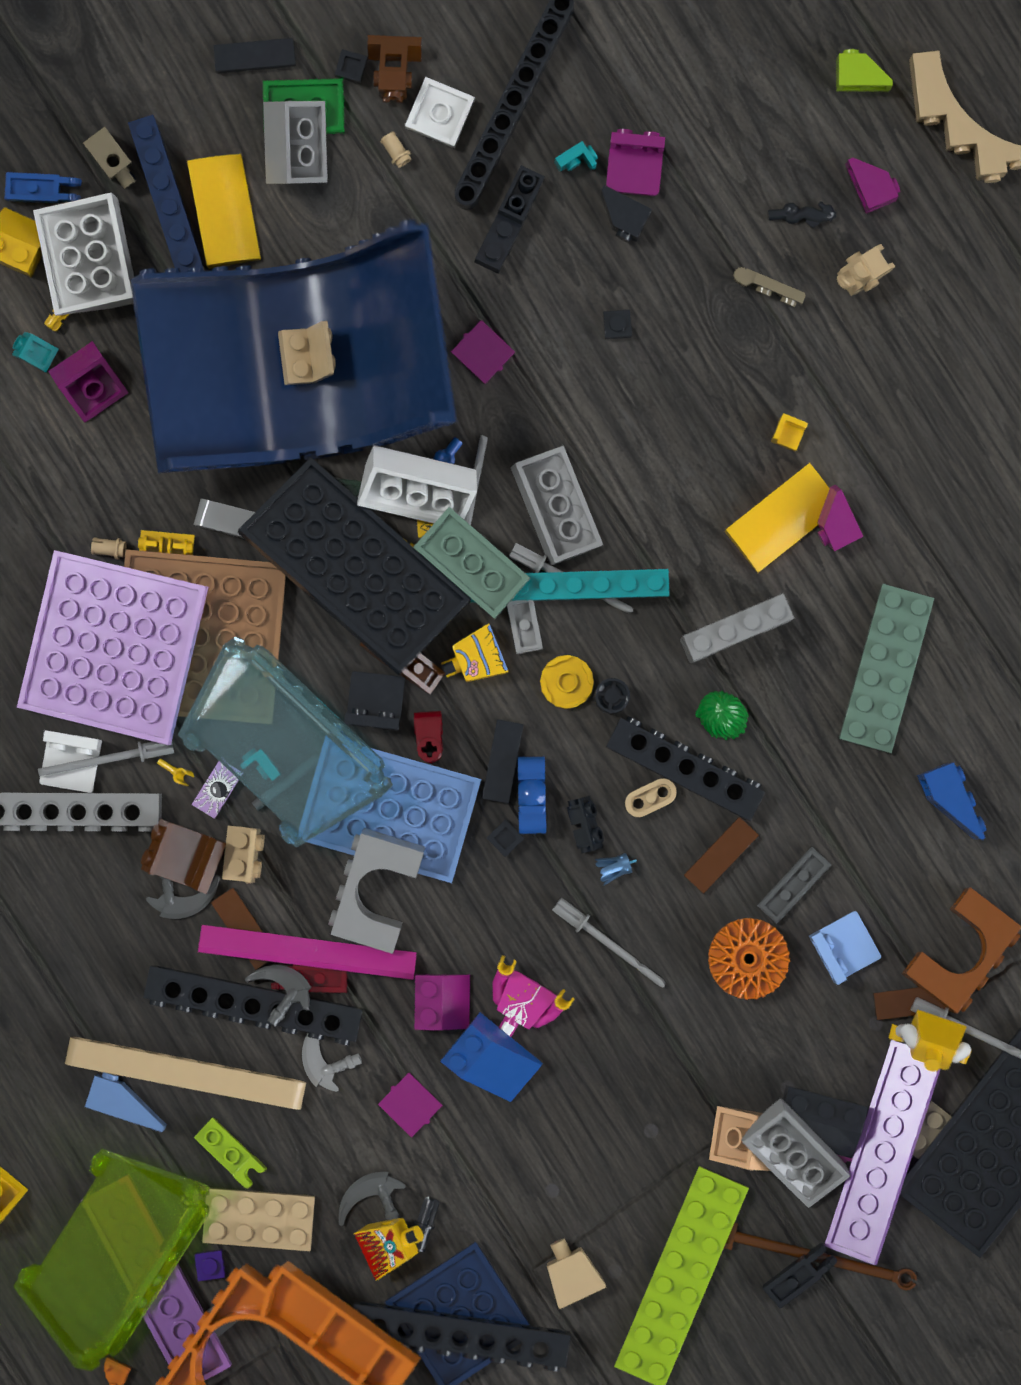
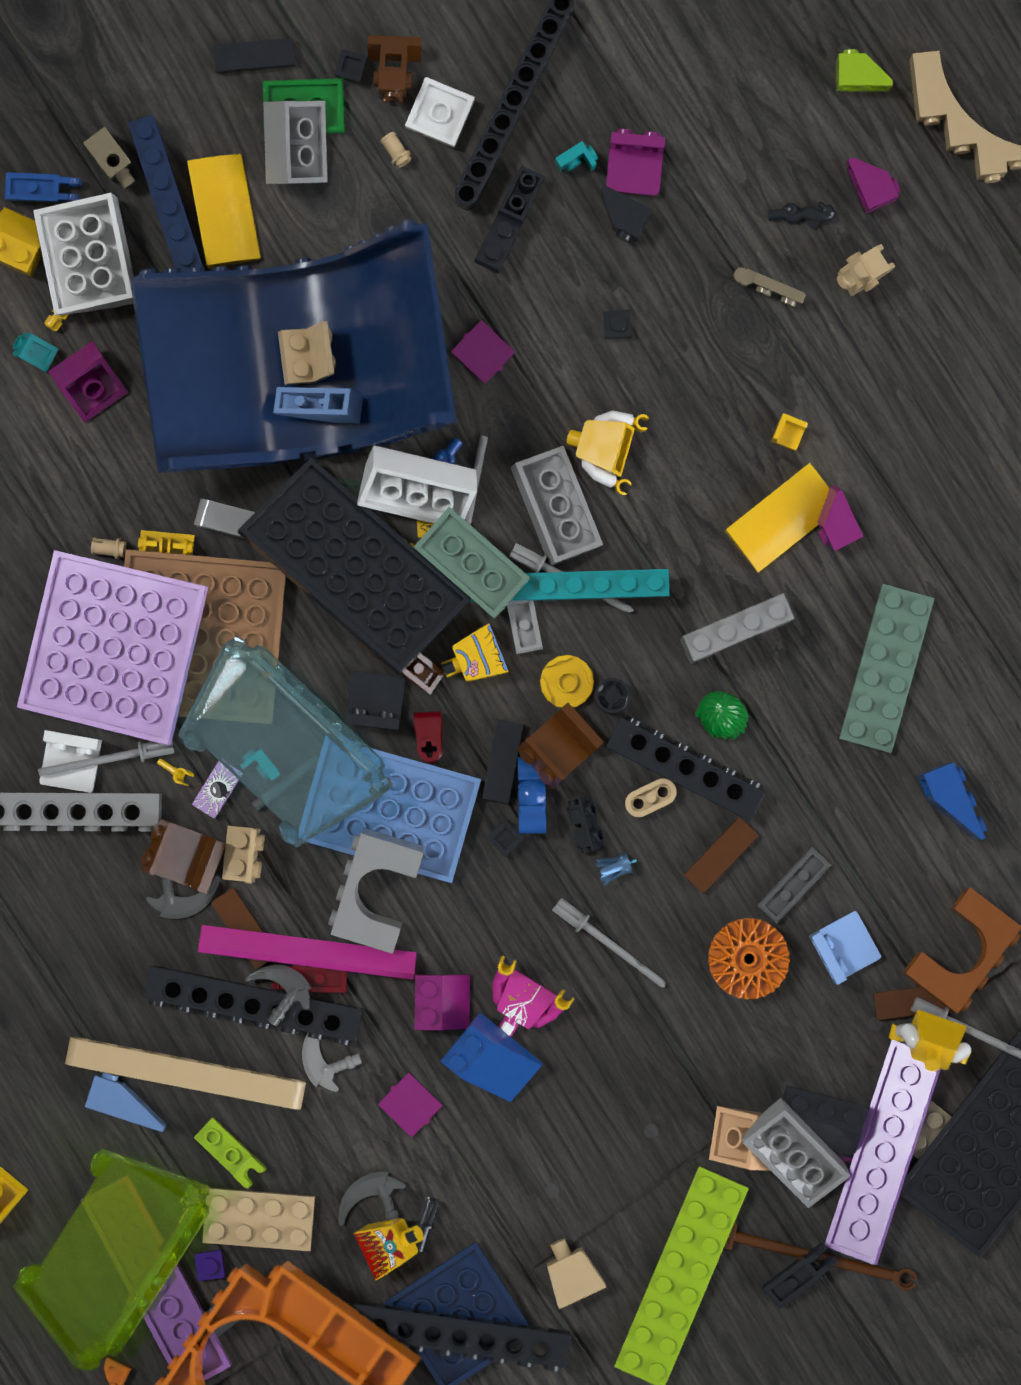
(319, 404): none -> medium blue slope
(559, 745): none -> reddish brown panel
(605, 446): none -> yellow torso

